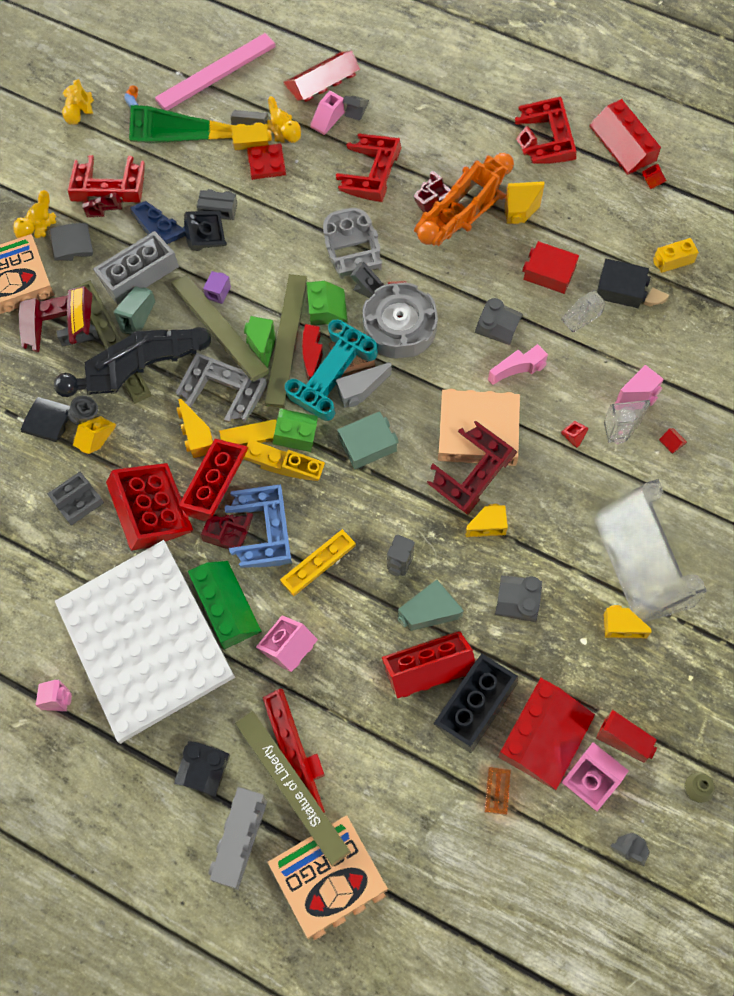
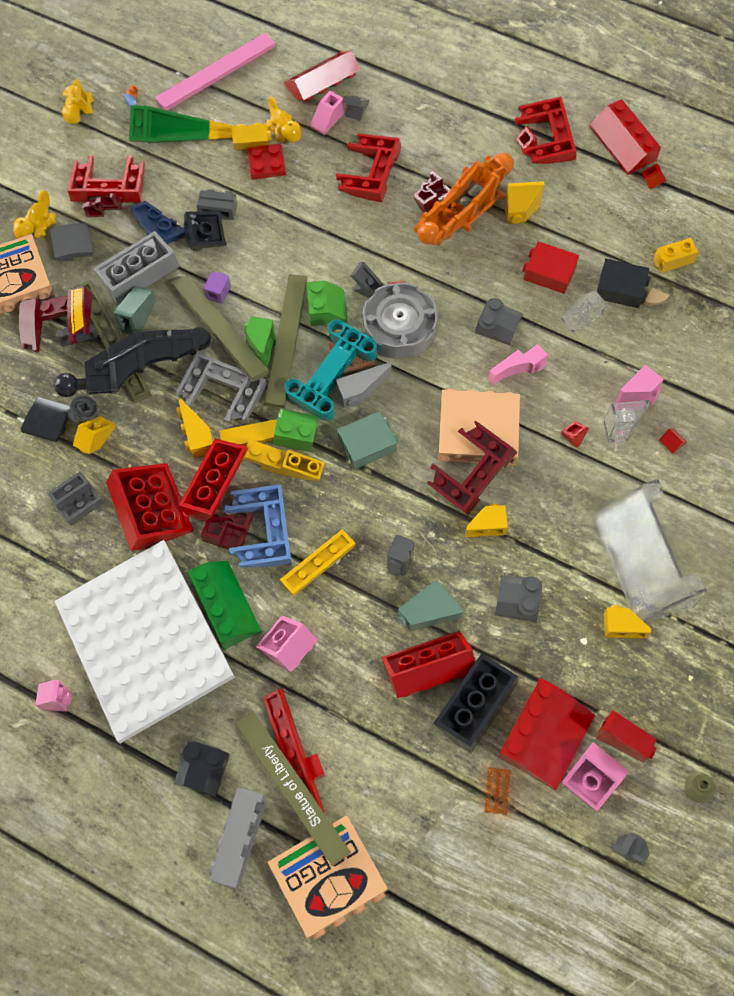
(248, 117): dark grey slope -> none
(311, 349): red slope -> none
(347, 229): light grey slope -> none

